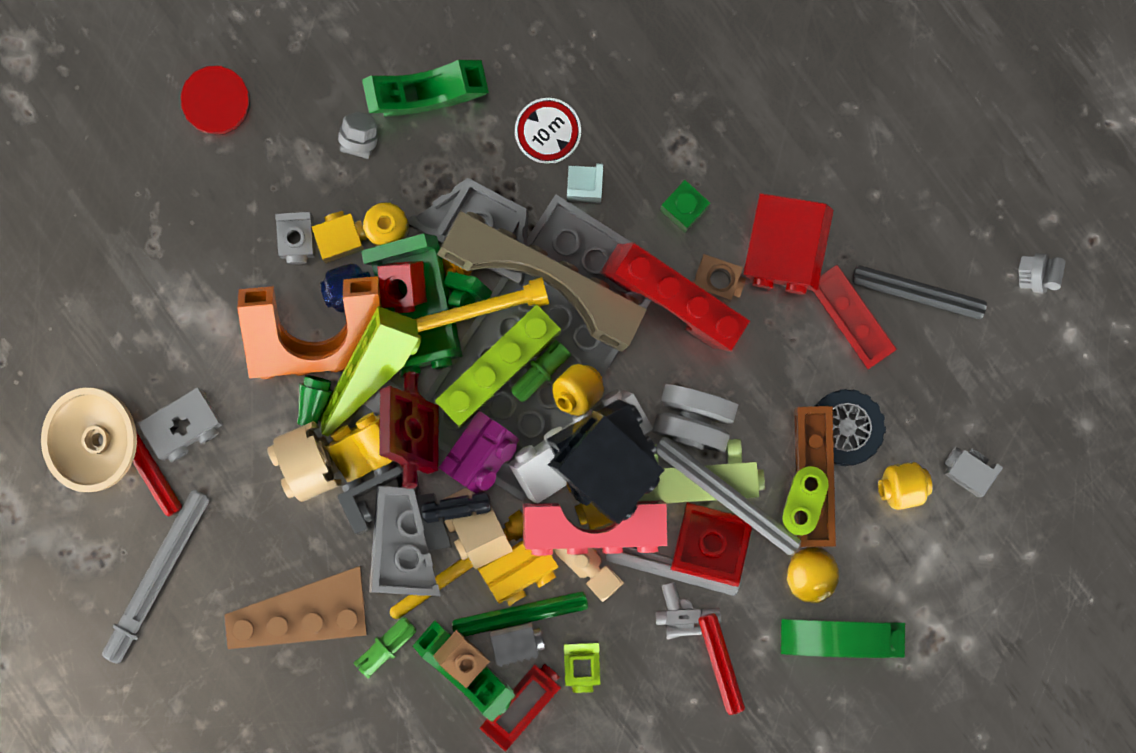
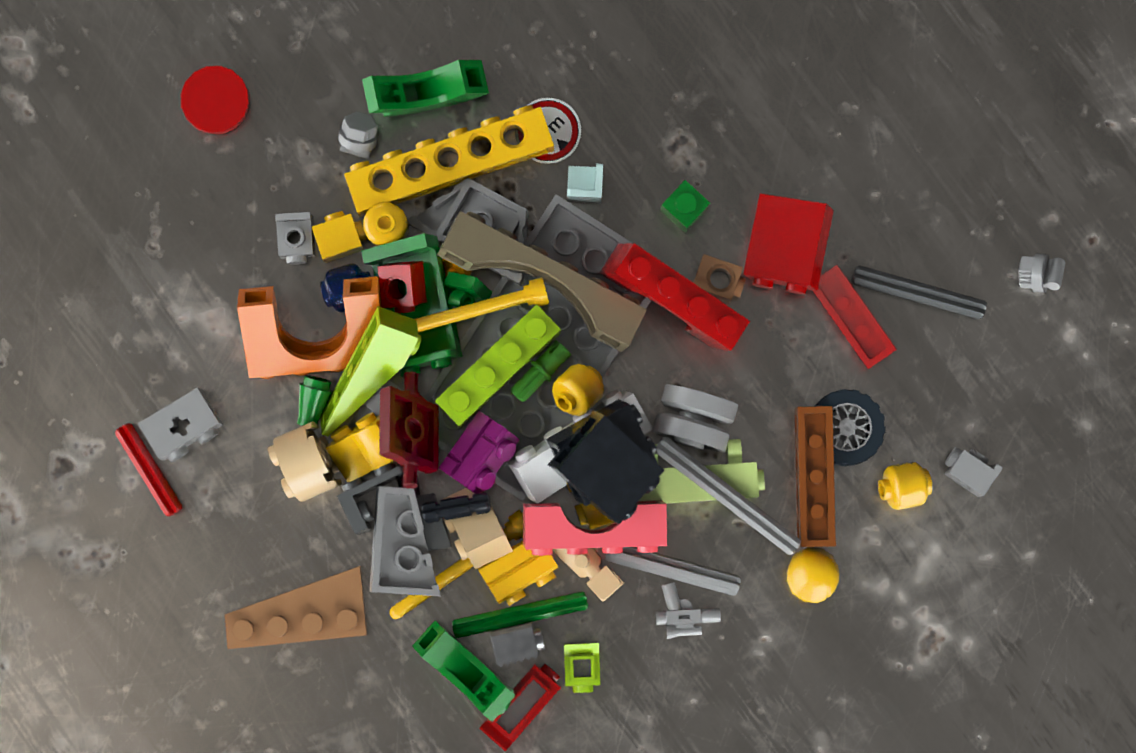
(72, 442): tan dish -> none
(155, 577): light grey axle -> none
(385, 647): bright green axle -> none
(461, 658): medium nougat brick -> none
(535, 143): none -> yellow brick
(711, 545): red plate -> none
(721, 663): red axle -> none
(804, 500): lime plate -> none
(842, 638): green arch -> none

